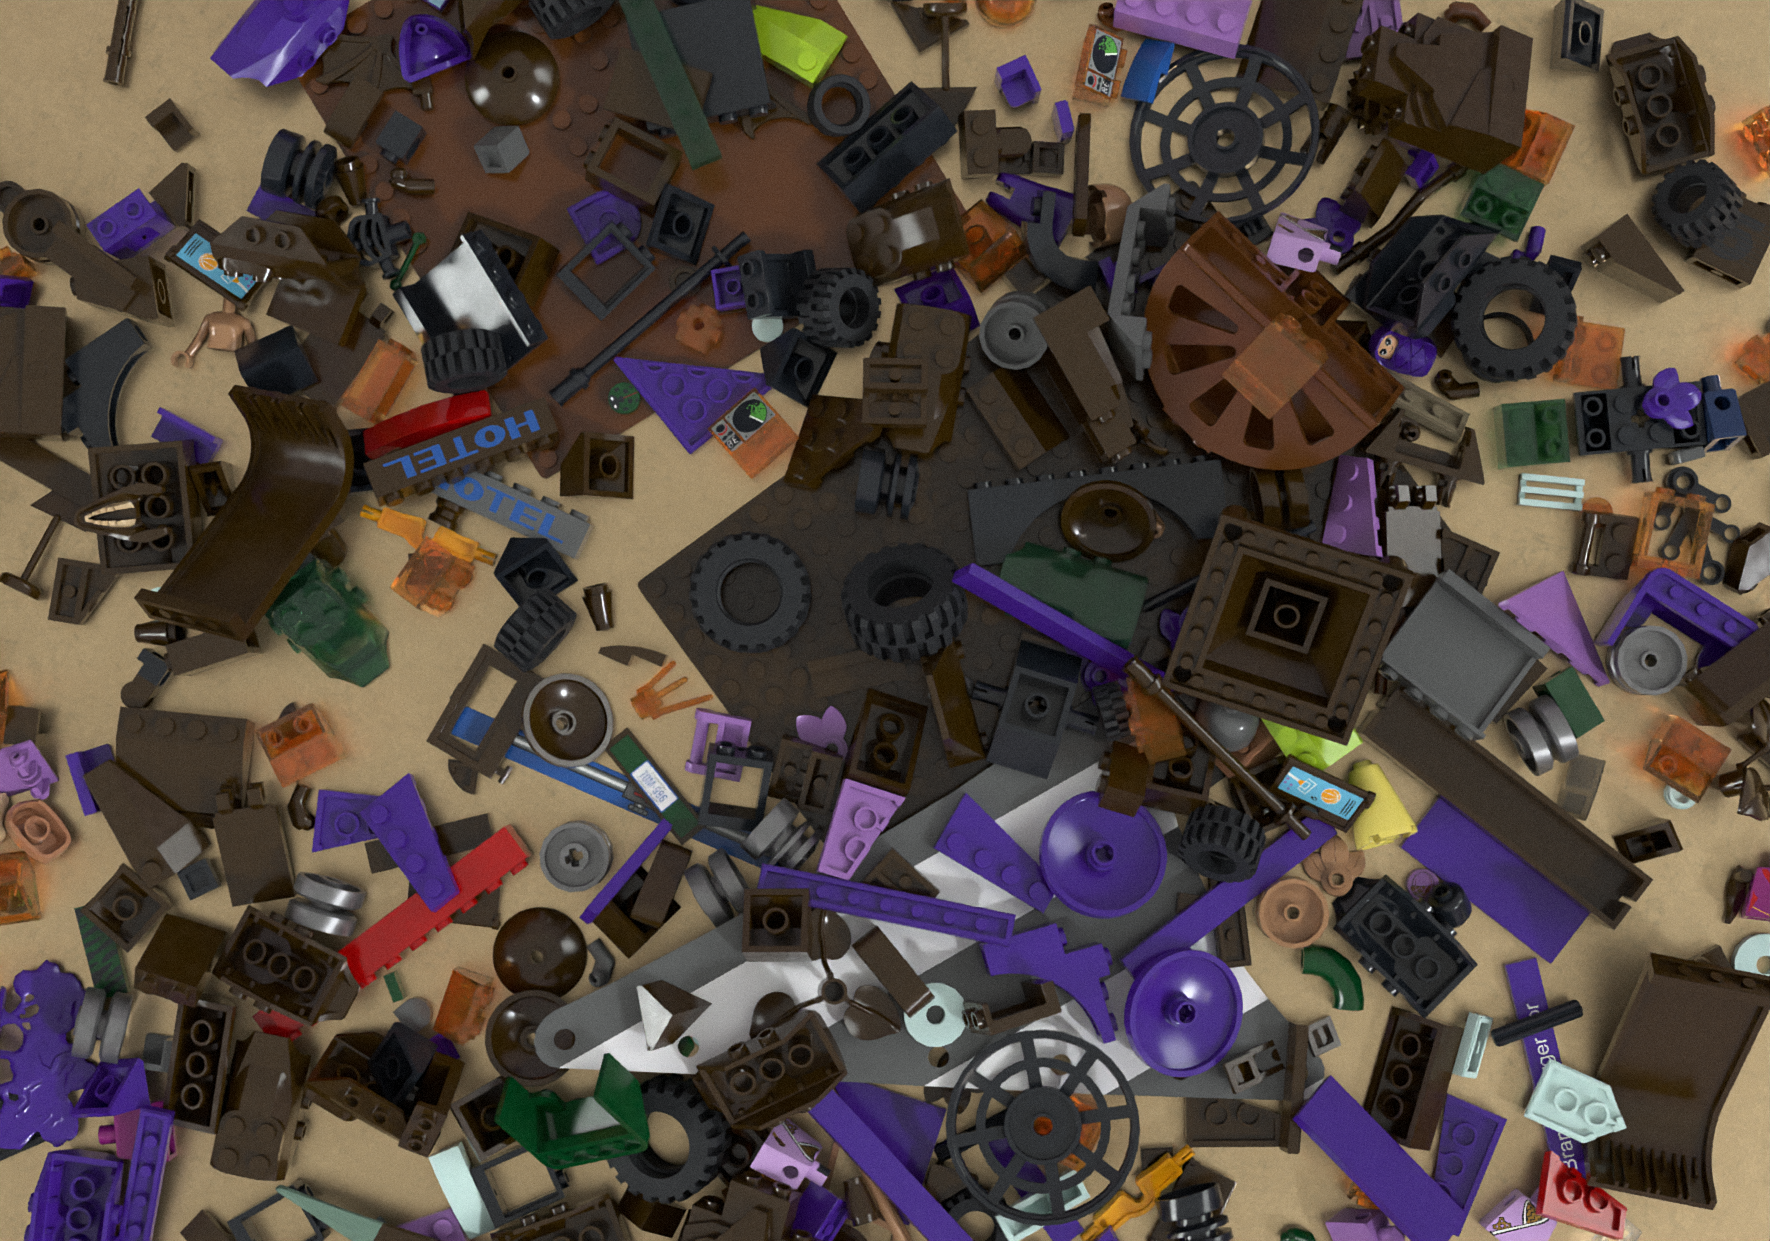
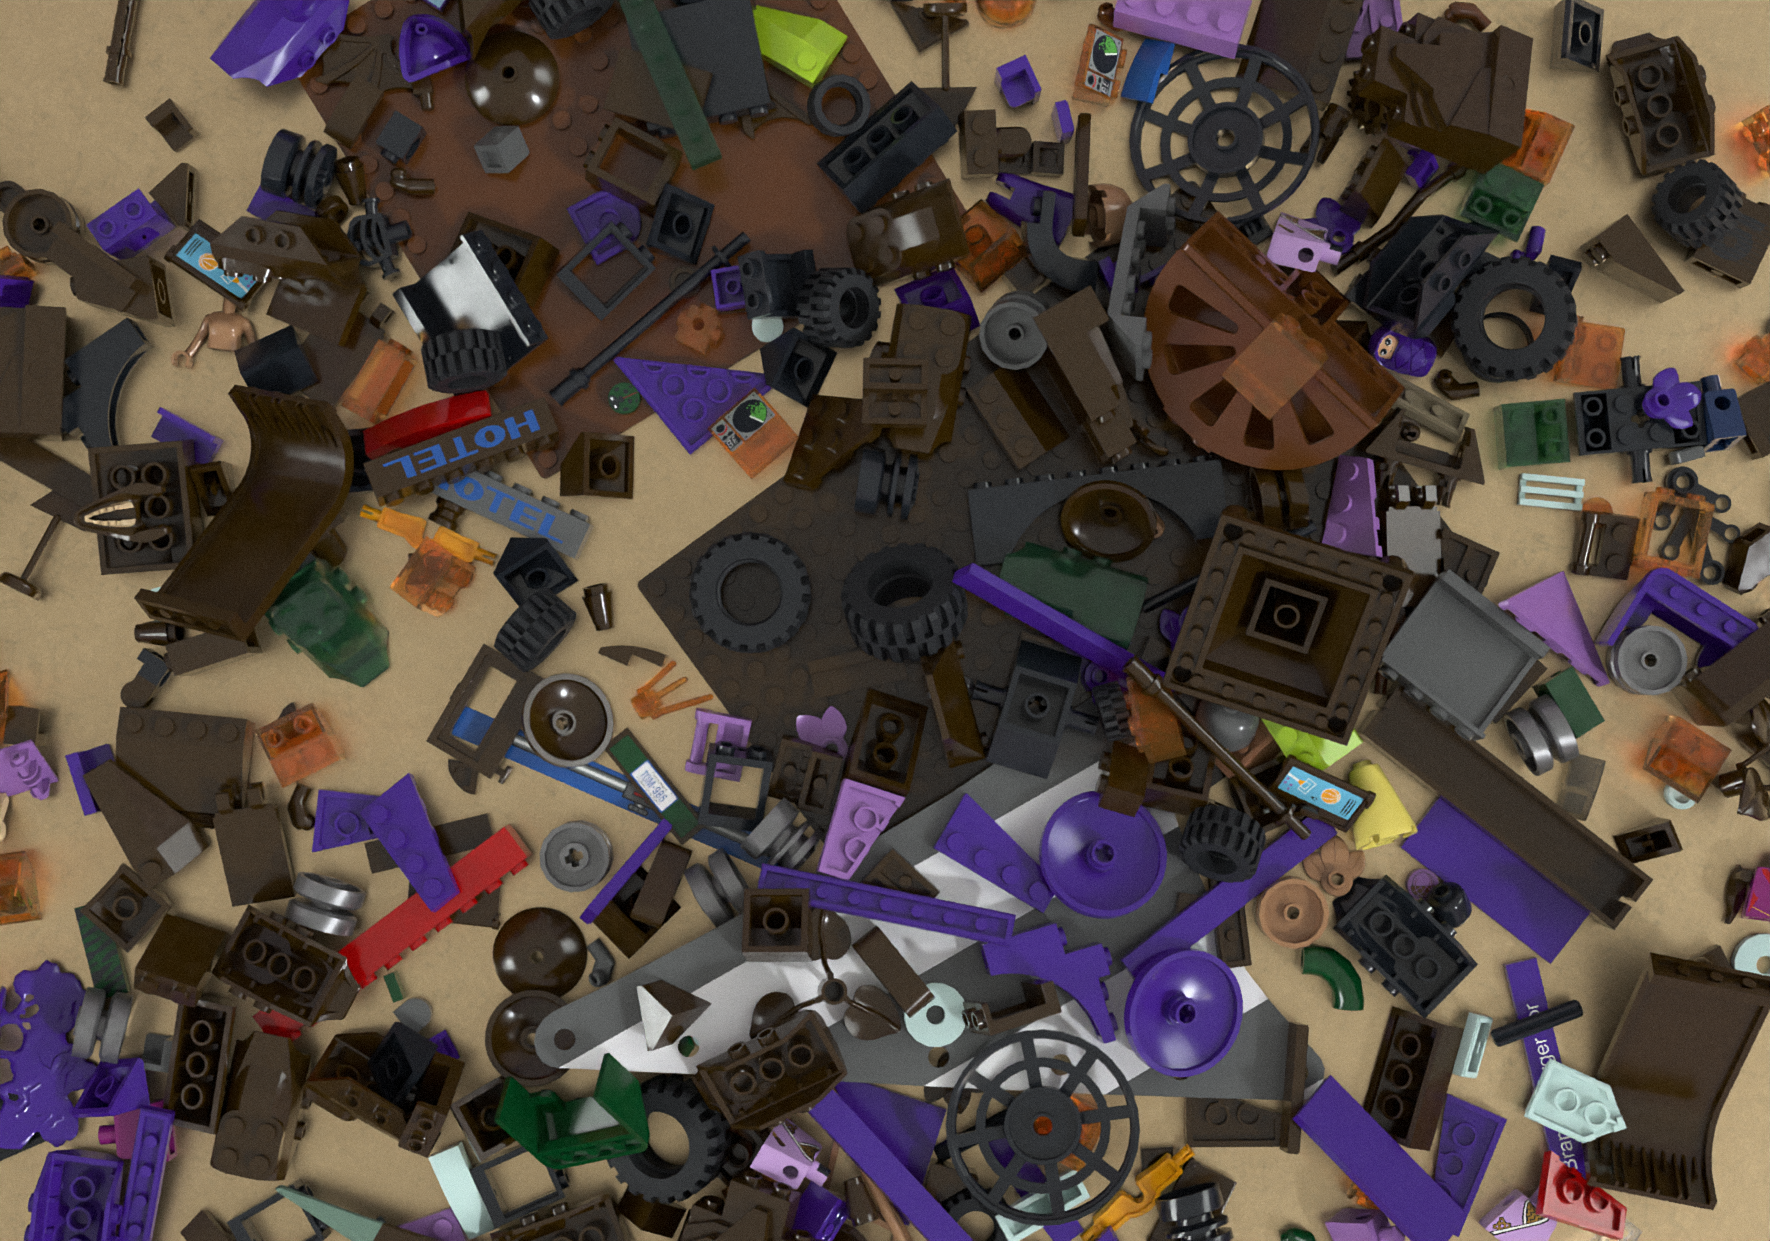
(37, 830): nougat piece -> none
(77, 590): dark brown wing -> none
(199, 878): black tile -> none
(418, 239): dark green hinge -> none
(463, 1004): clear orange slope -> none
(1243, 1070): dark brown slope -> none

